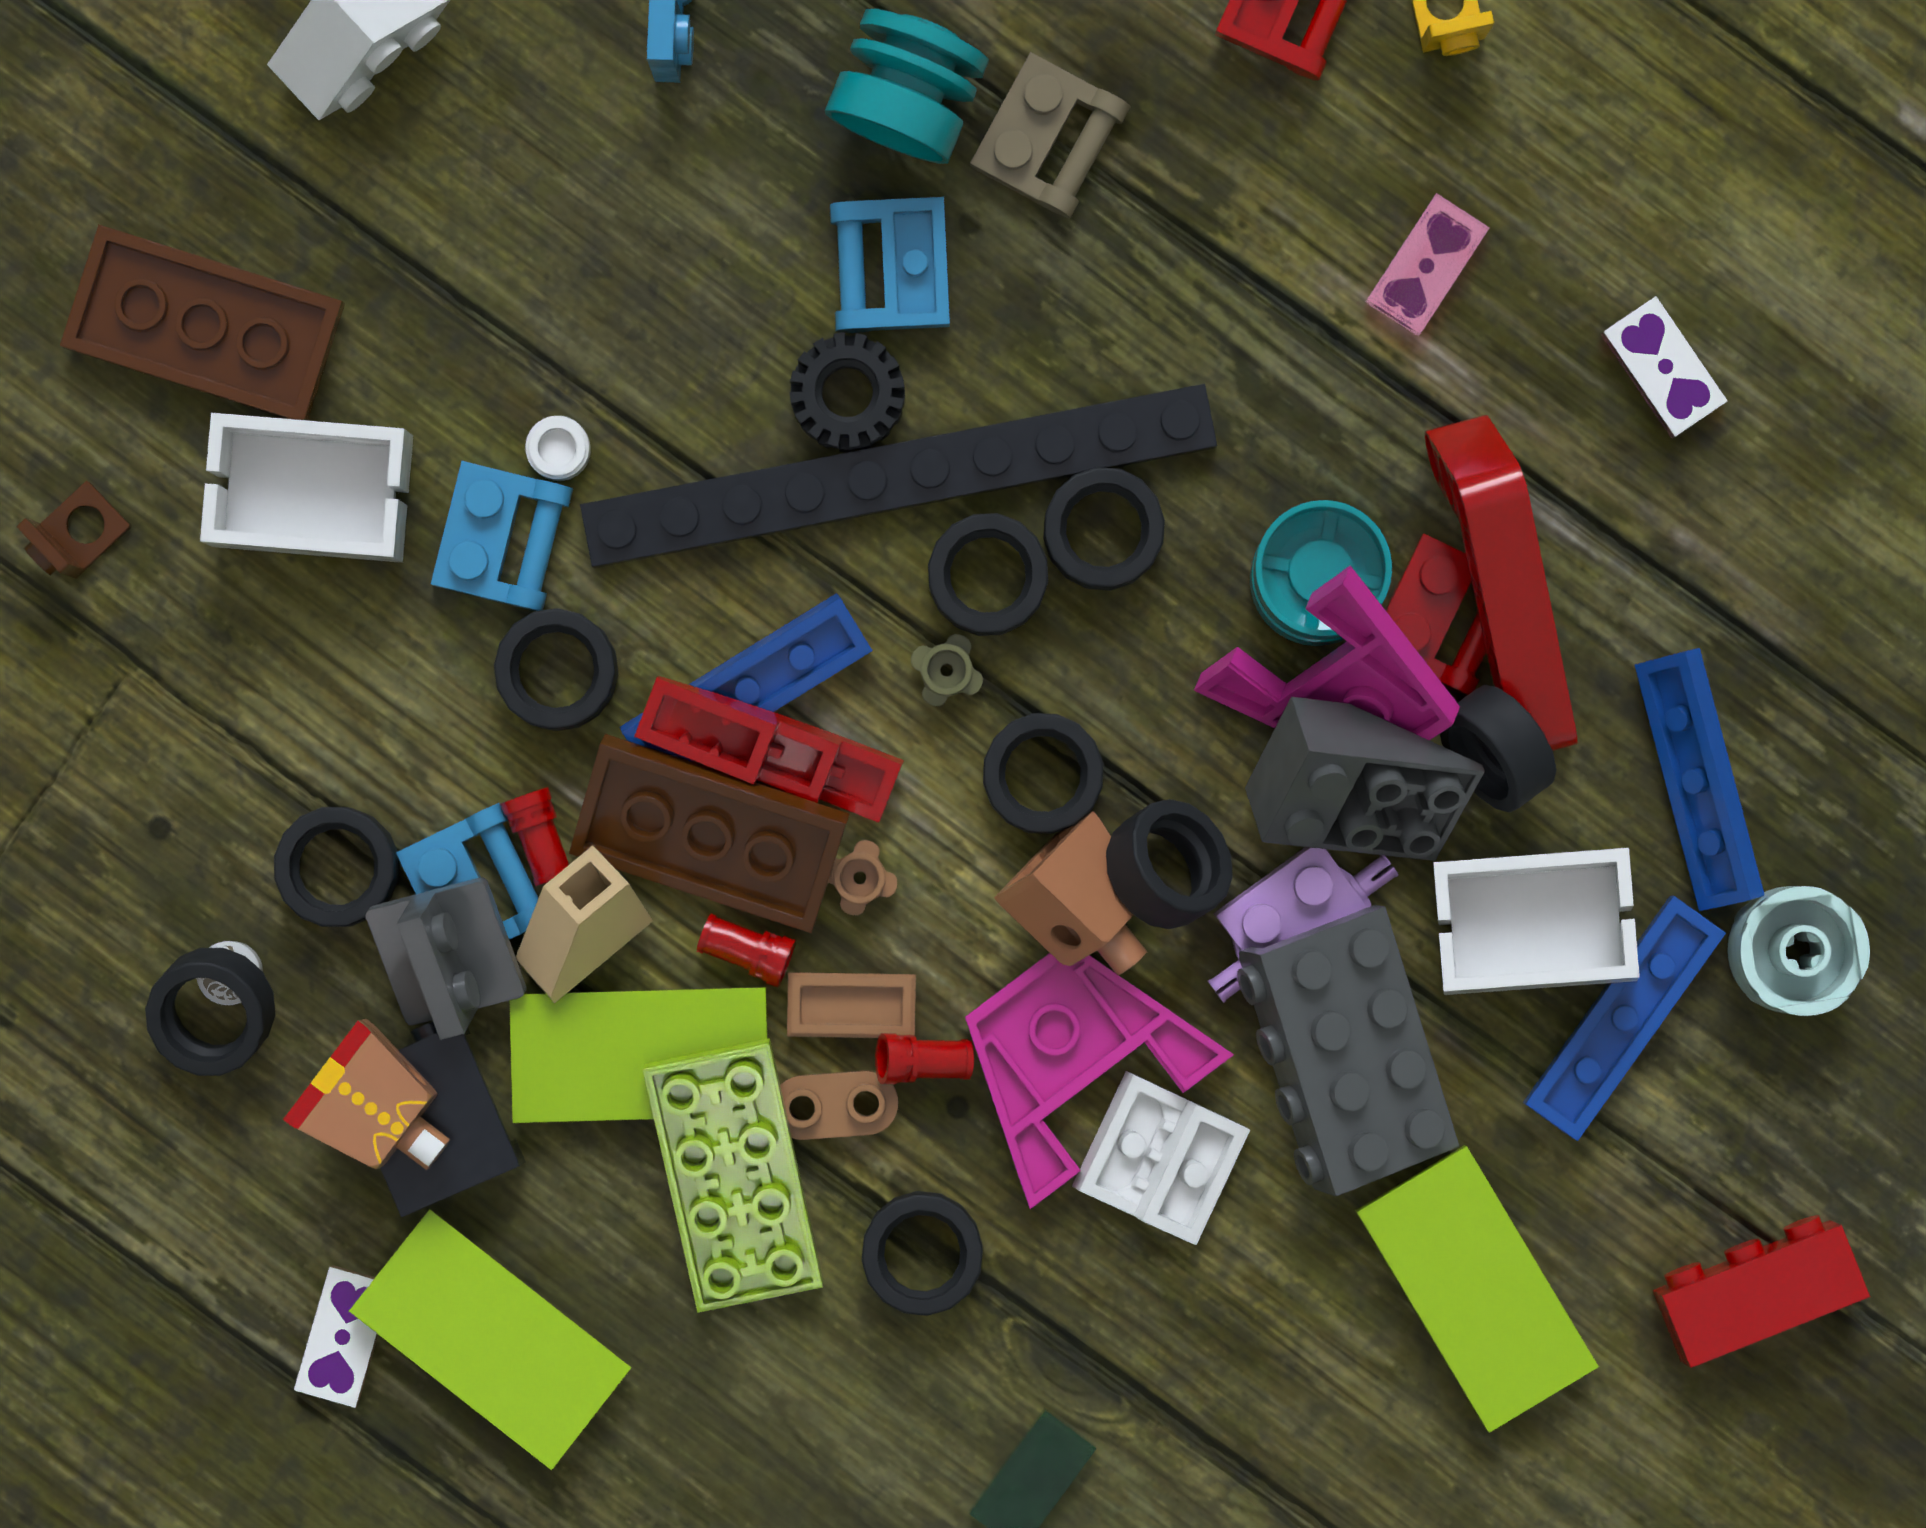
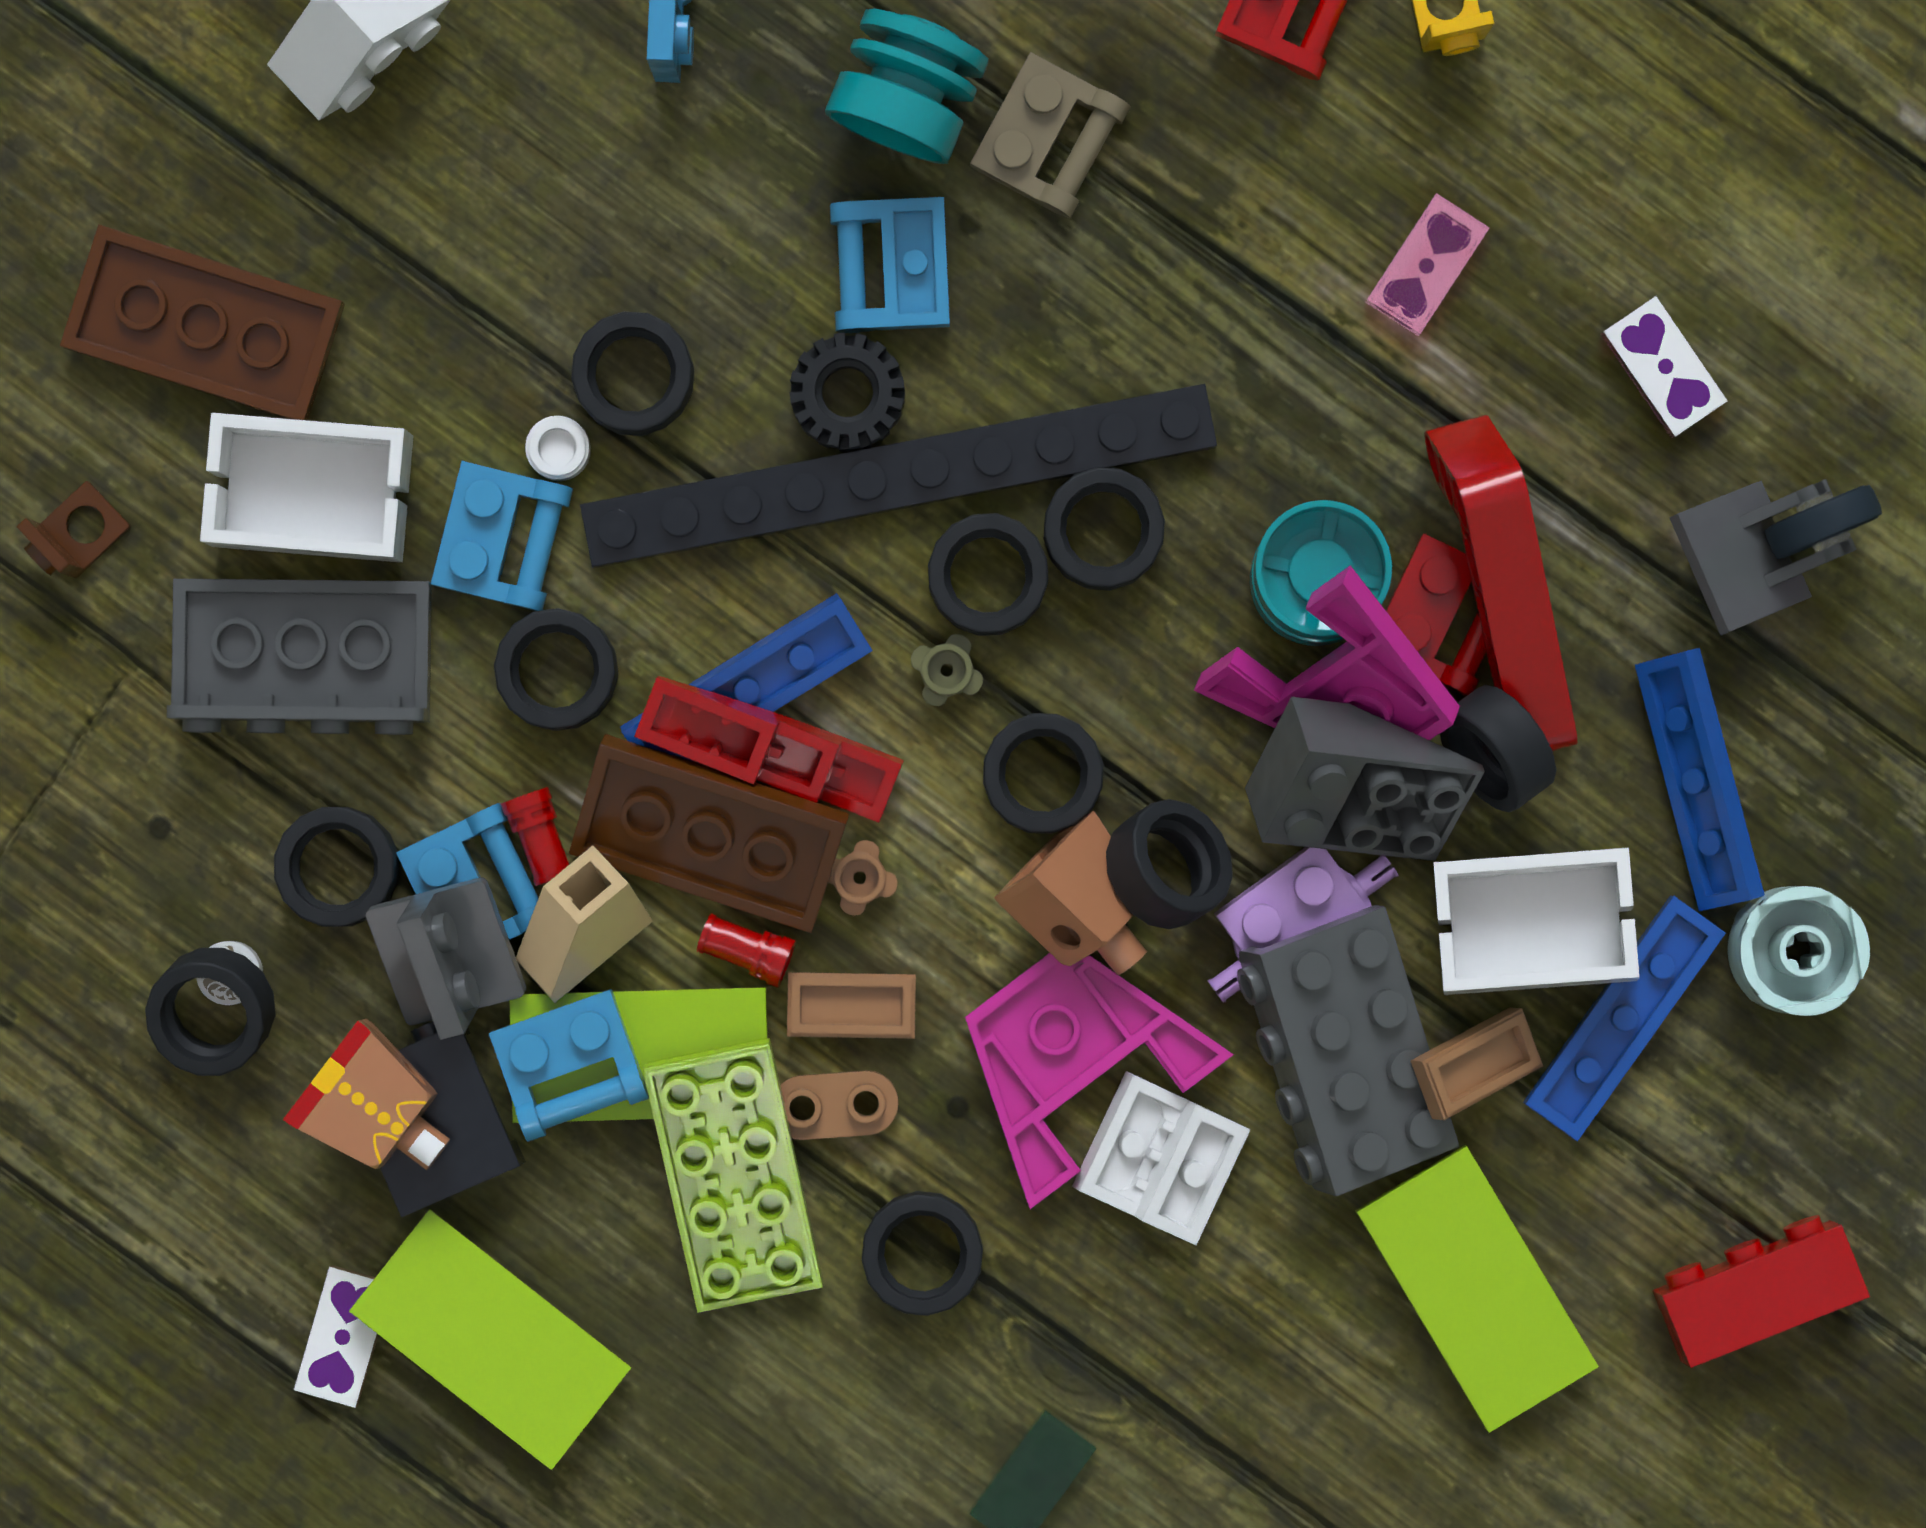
(301, 654): none -> dark grey bracket
(561, 1044): none -> dark azure plate
(602, 336): none -> black tyre
(906, 1059): red pin -> none
(1476, 1063): none -> medium nougat tile
(1745, 555): none -> dark grey plate

